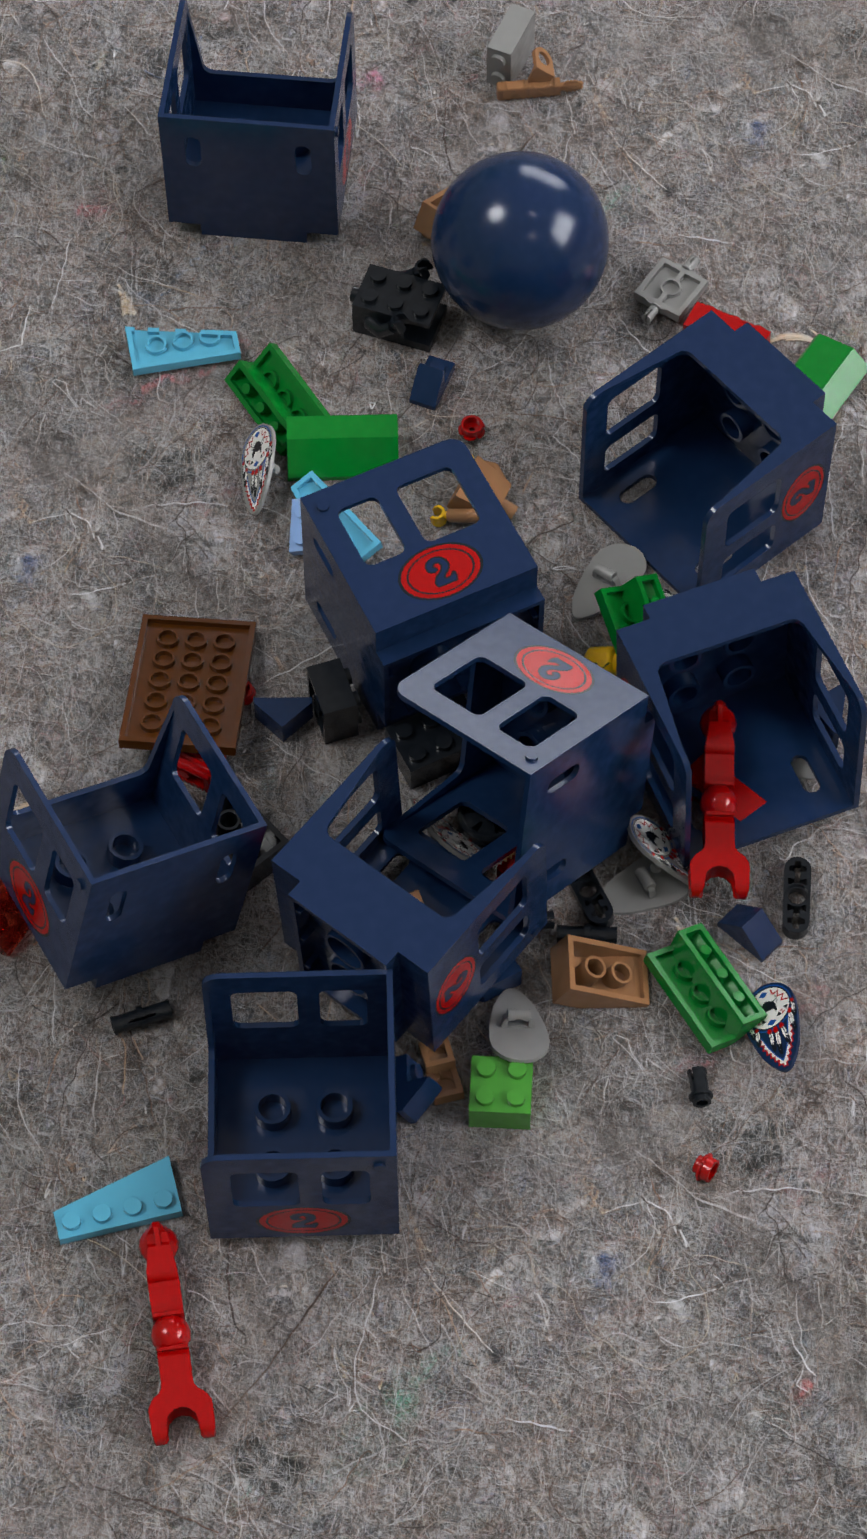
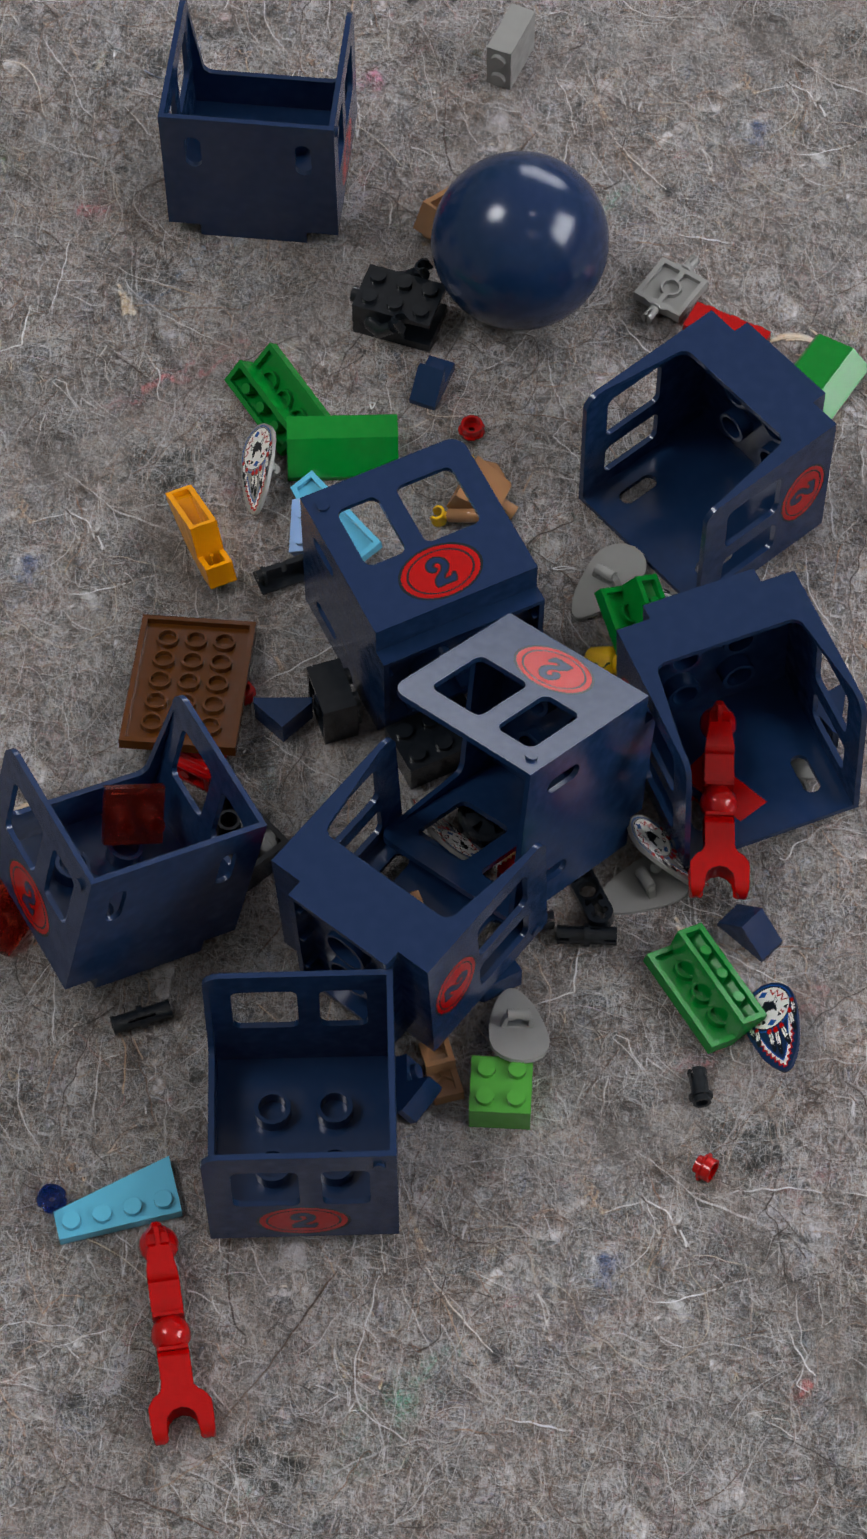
(48, 1191): none -> clear blue plate
(133, 814): none -> clear red plate
(165, 350): medium azure wing -> none
(201, 536): none -> light orange slope
(280, 575): none -> black hinge
(539, 83): medium nougat piece -> none
(598, 974): medium nougat slope -> none
(803, 888): black beam -> none

